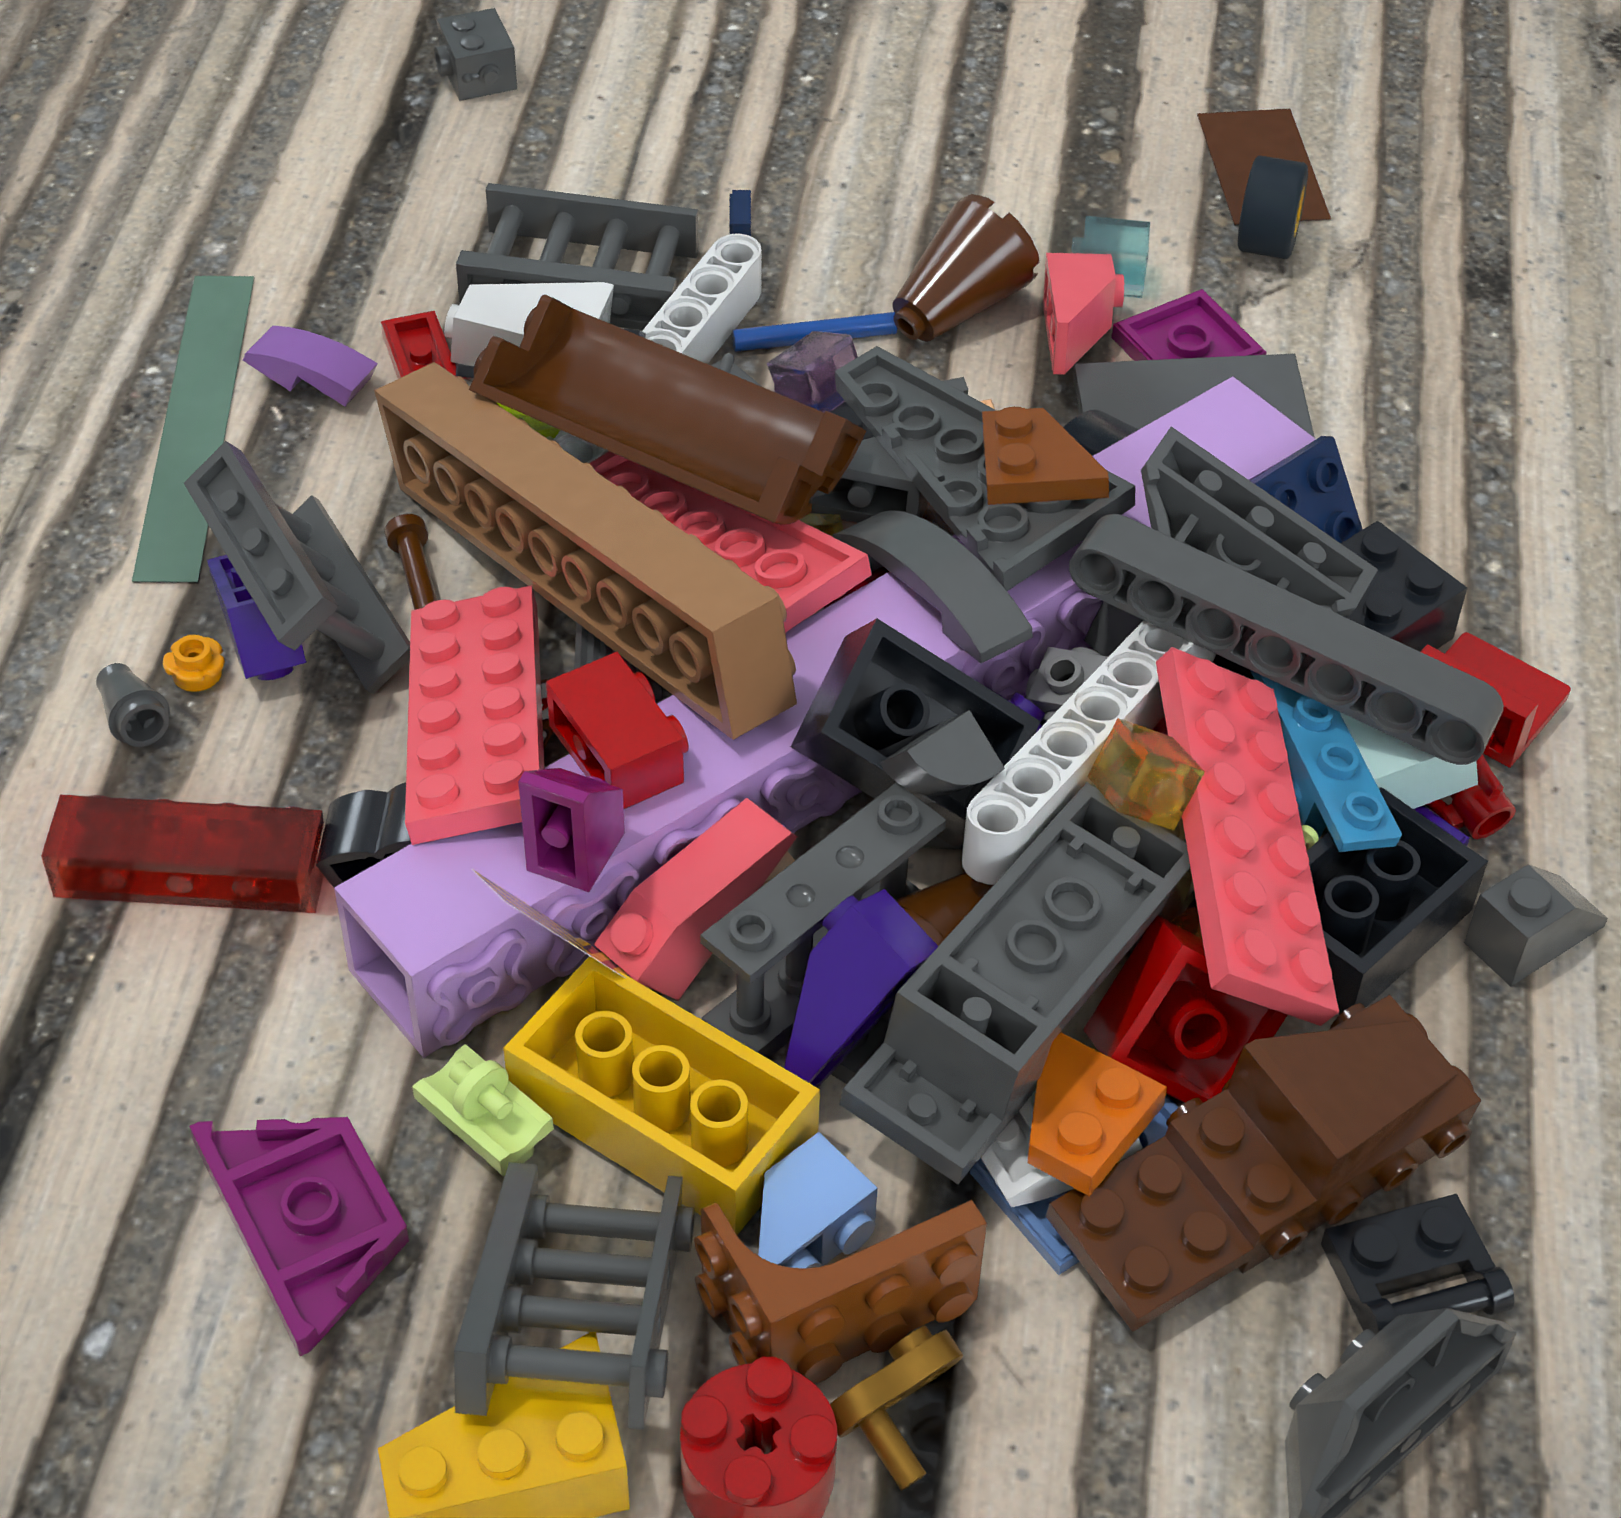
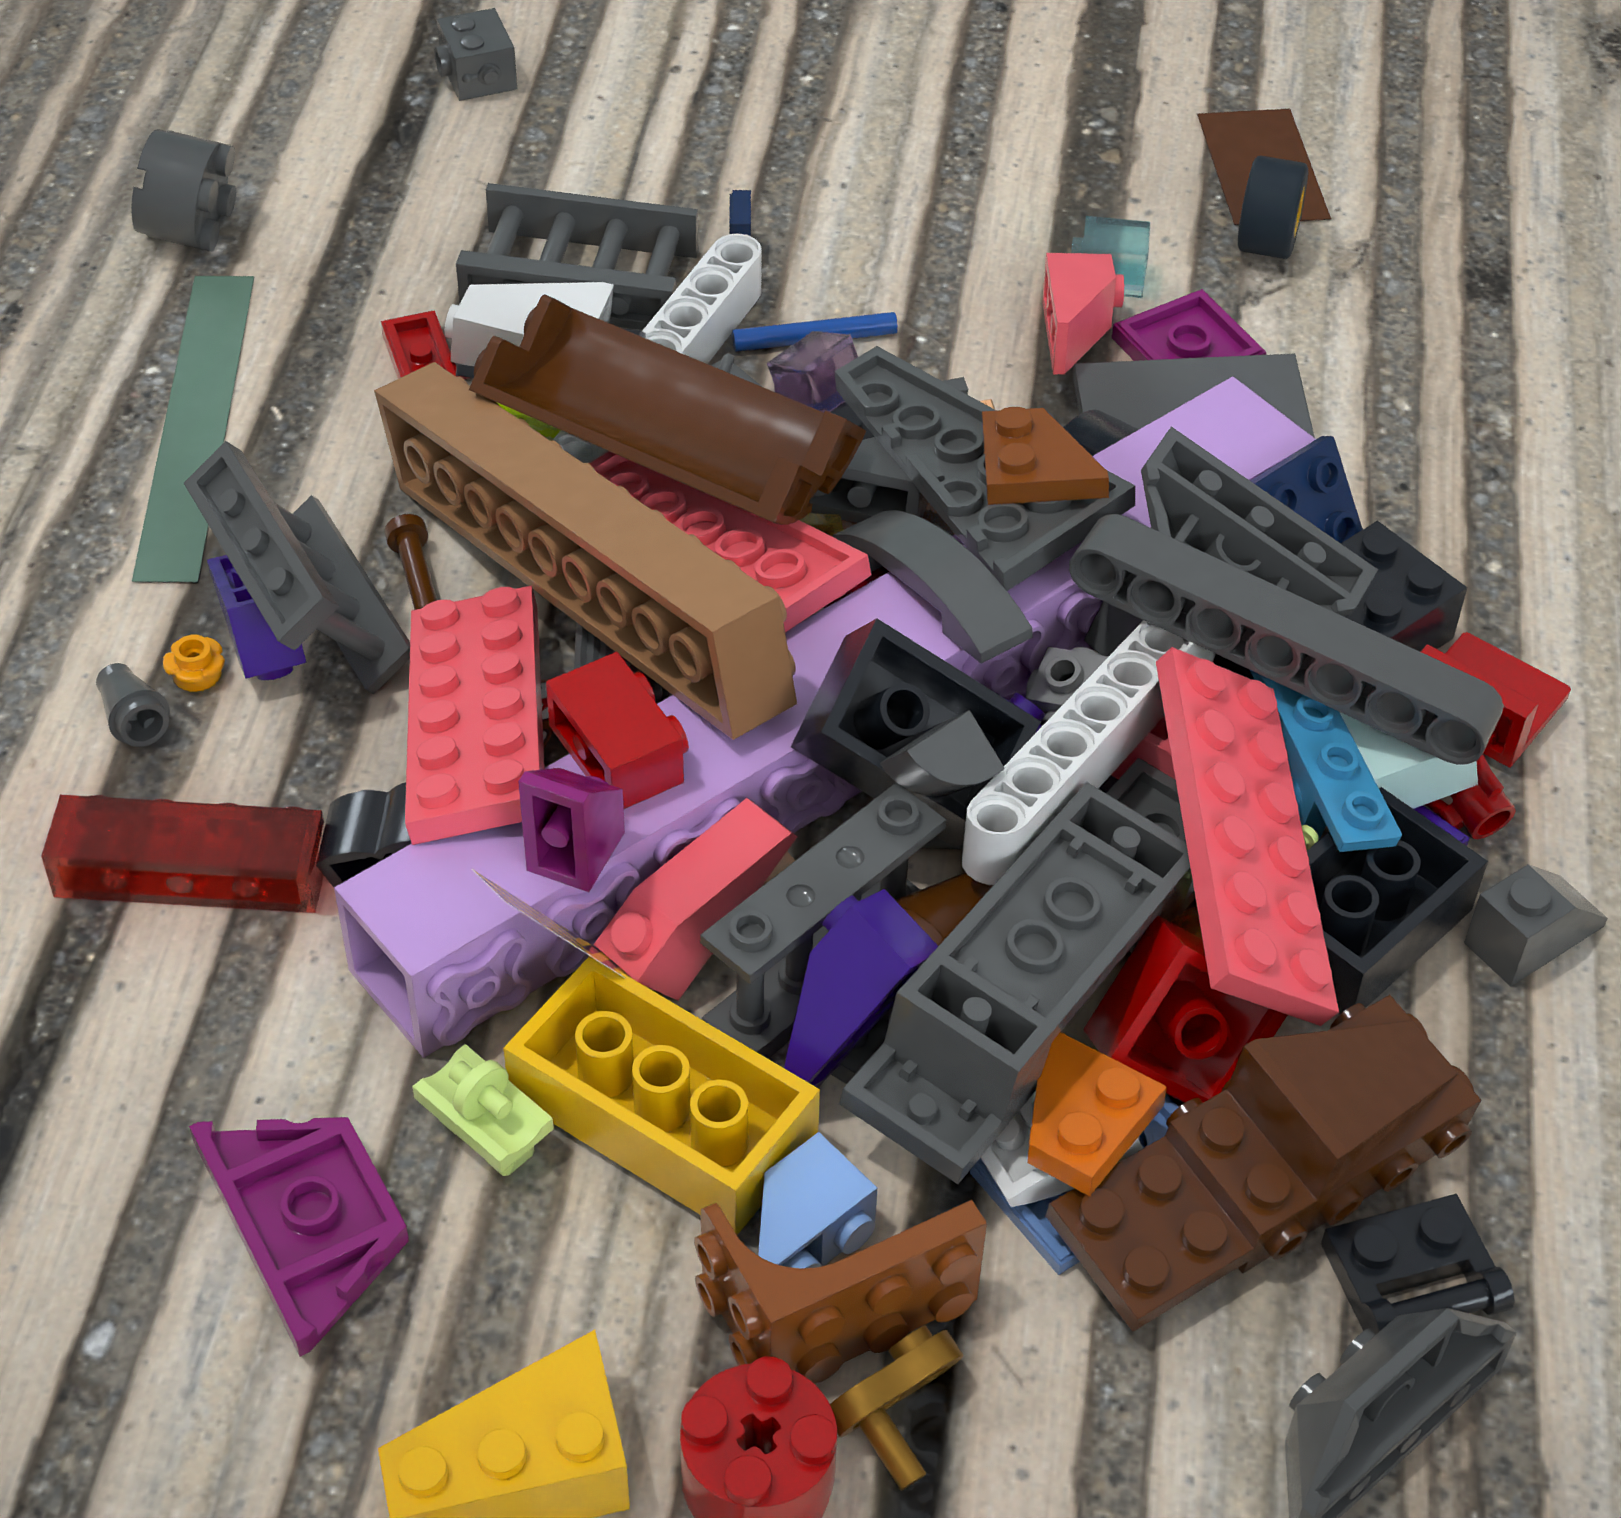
(183, 189): none -> dark grey brick
(297, 354): medium lavender slope -> none
(513, 1259): dark grey fence -> none
(965, 270): reddish brown cone -> none
(1145, 774): clear yellow brick -> none

